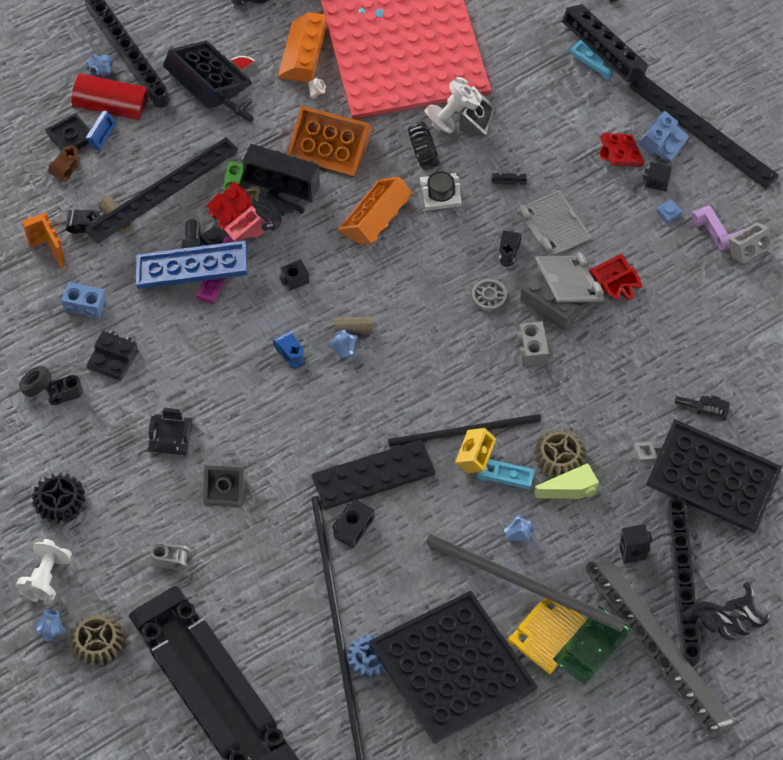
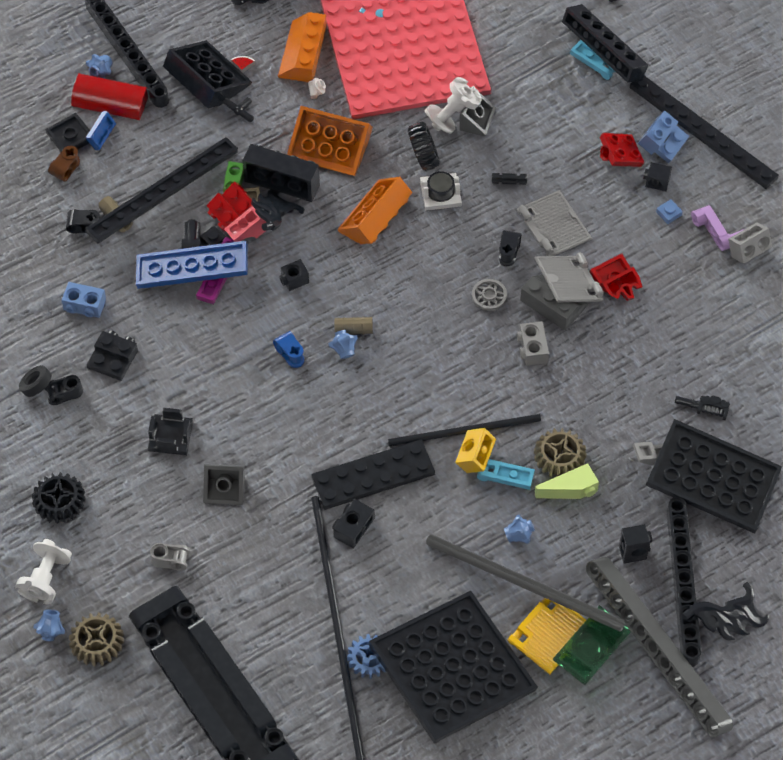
(40, 229): orange plate -> none

